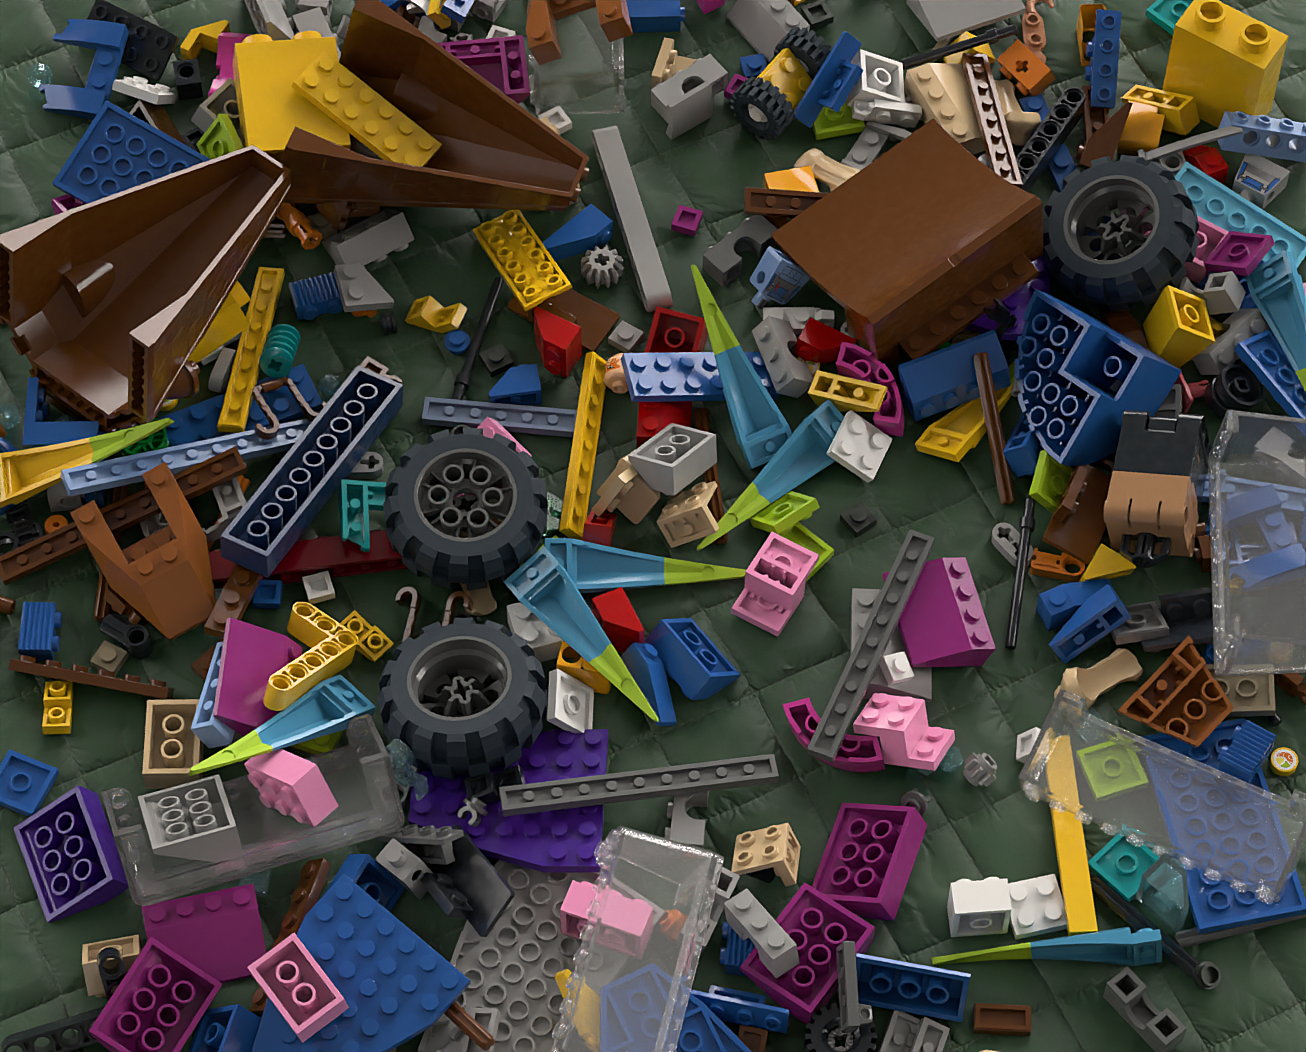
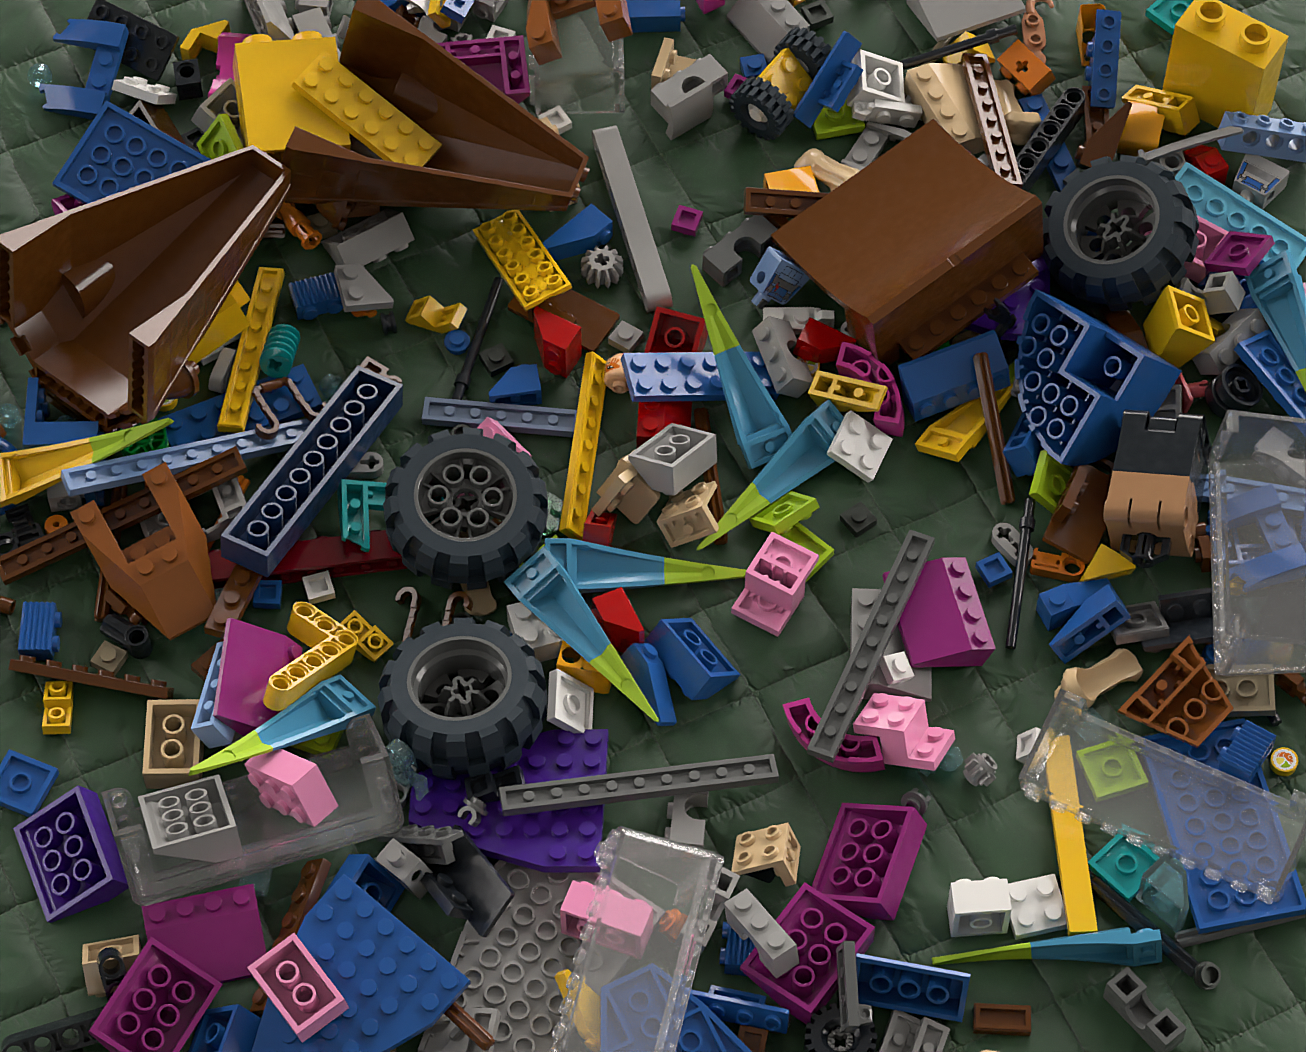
(994, 569): none -> blue plate

